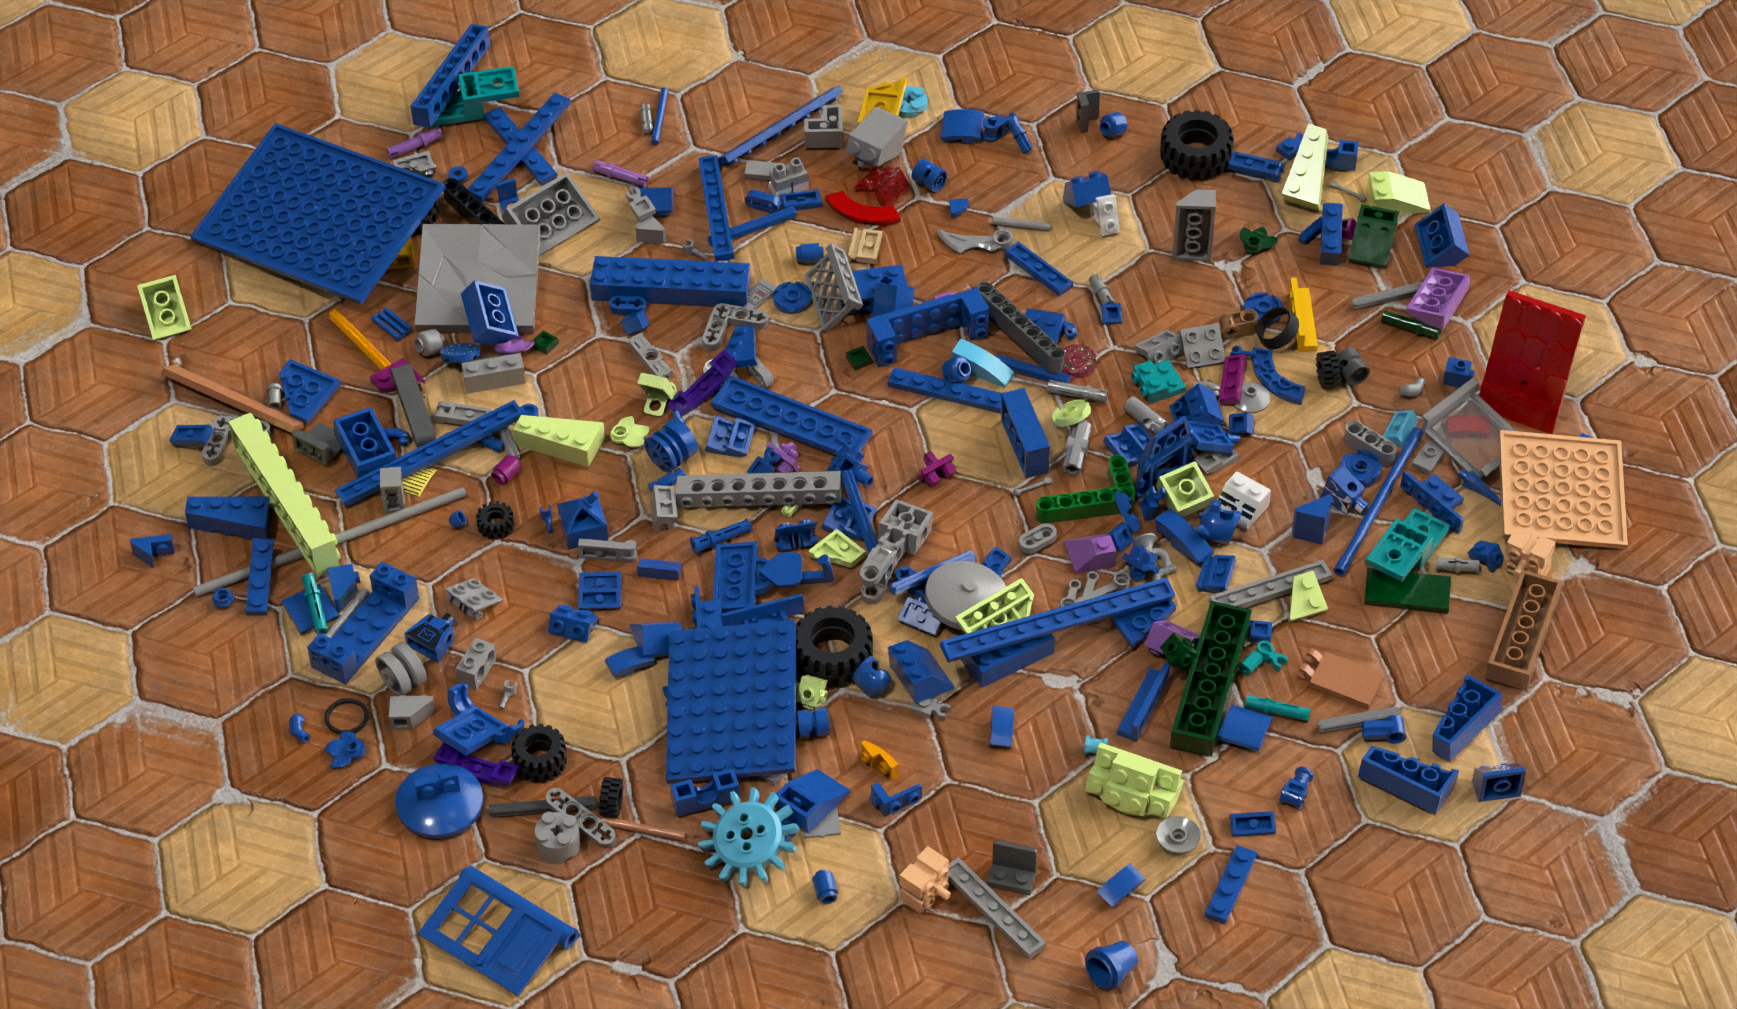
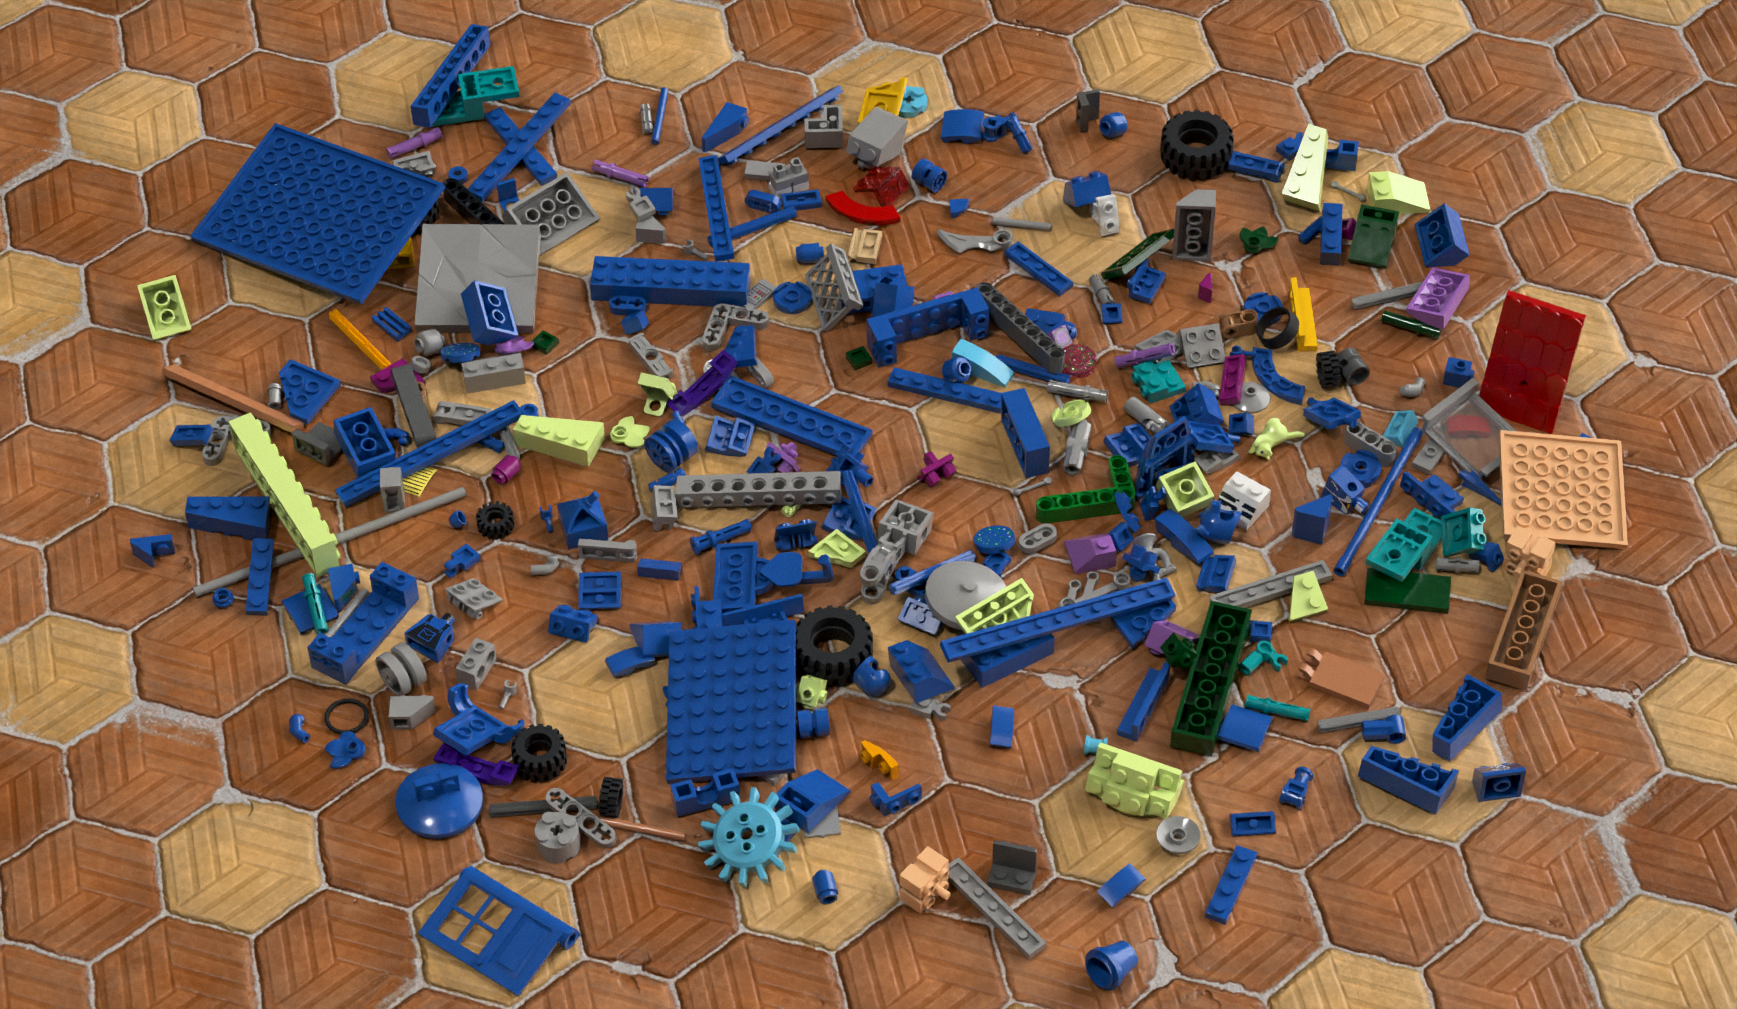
(420, 364): none -> light grey tile
(461, 558): none -> blue plate
(546, 569): none -> light grey arm
(725, 126): none -> blue slope
(994, 538): none -> blue tile
(1060, 336): none -> tile
(1137, 357): none -> medium lavender pin
(1138, 254): none -> dark green tile
(1145, 282): none -> blue bracket
(1205, 288): none -> magenta slope
(1272, 435): none -> yellowish green animal
(1331, 413): none -> blue plate
(1463, 532): none -> teal plate

